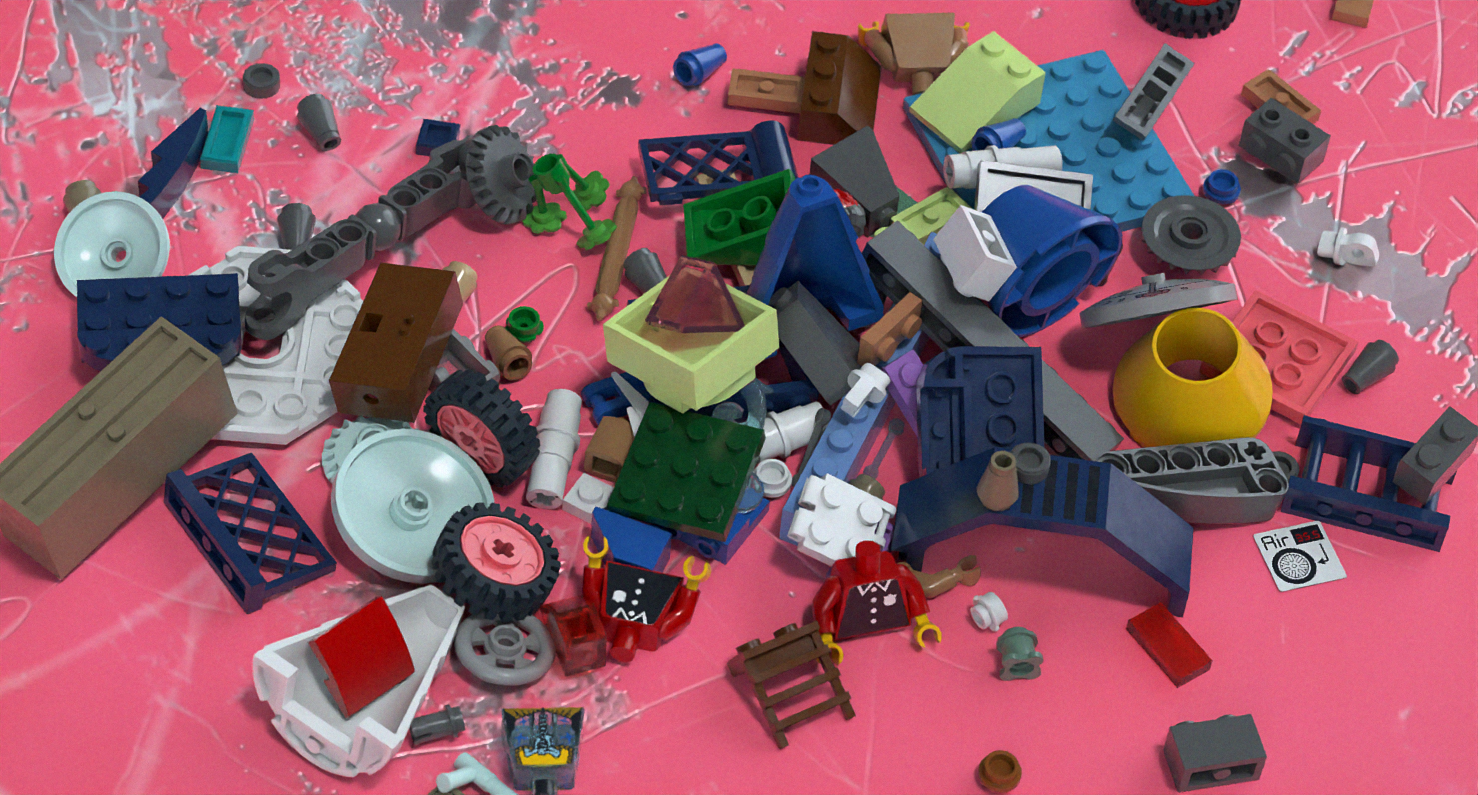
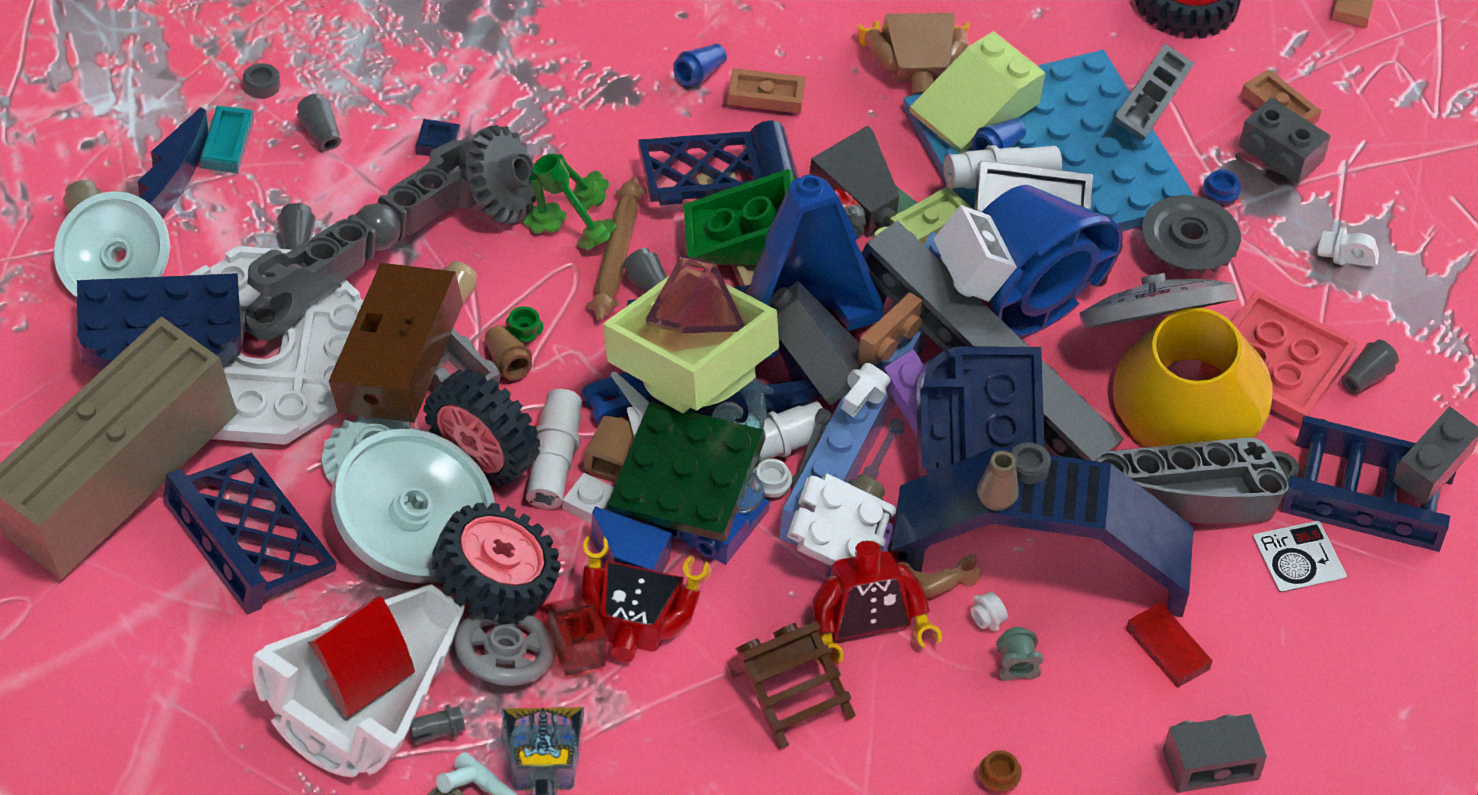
(837, 89): reddish brown slope -> none

